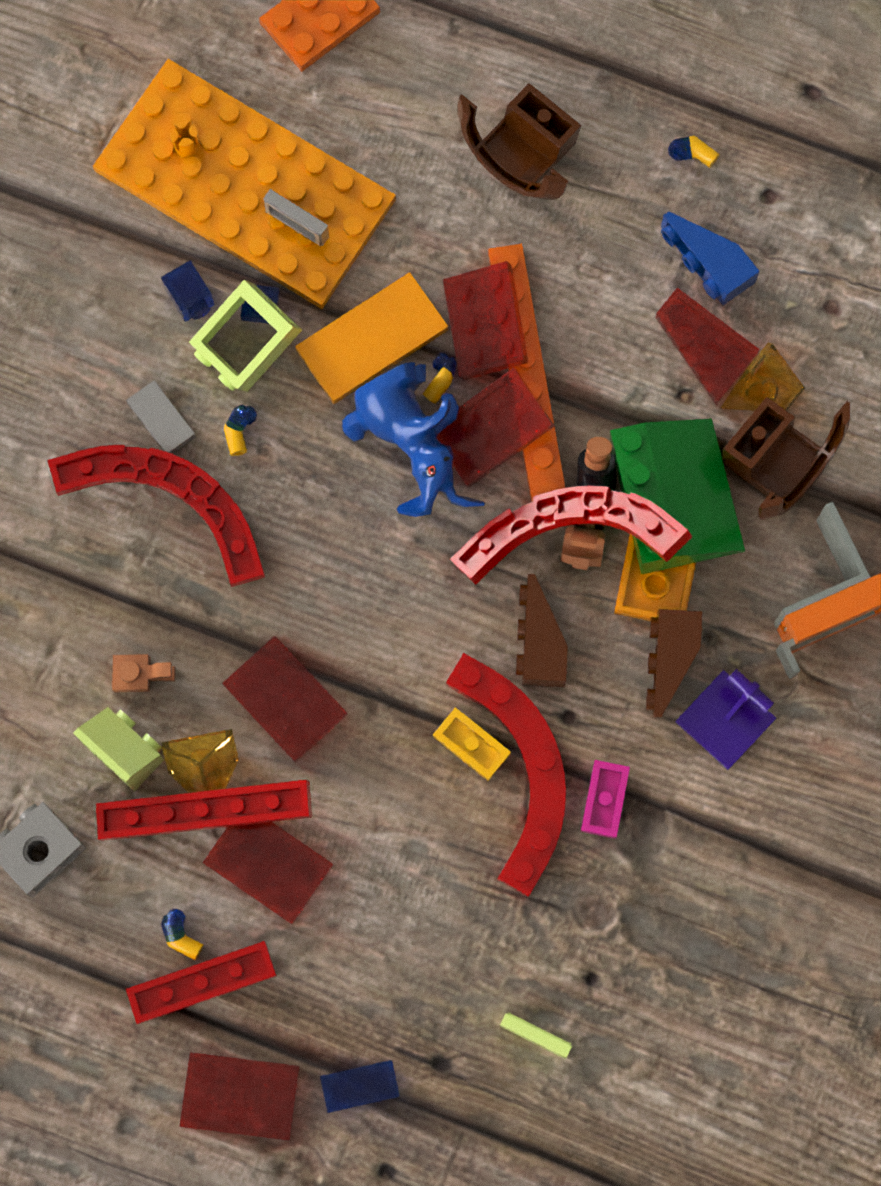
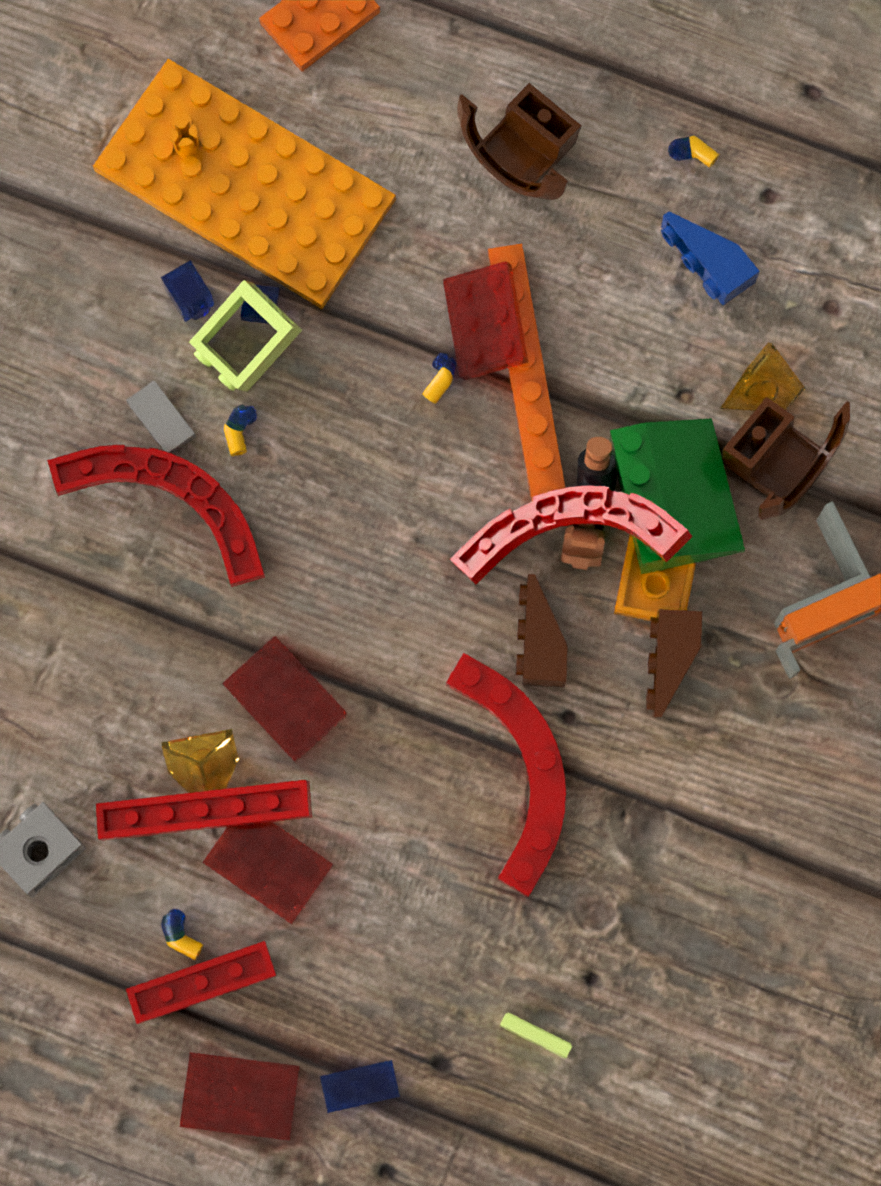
(120, 747): yellowish green slope -> none
(135, 672): nougat plate -> none
(296, 218): light grey tile -> none
(371, 338): light orange tile -> none
(393, 414): blue animal -> none
(471, 744): yellow plate -> none
(494, 427): clear red plate -> none
(605, 799): dark pink plate -> none
(706, 343): clear red wing -> none
(728, 717): dark purple plate -> none

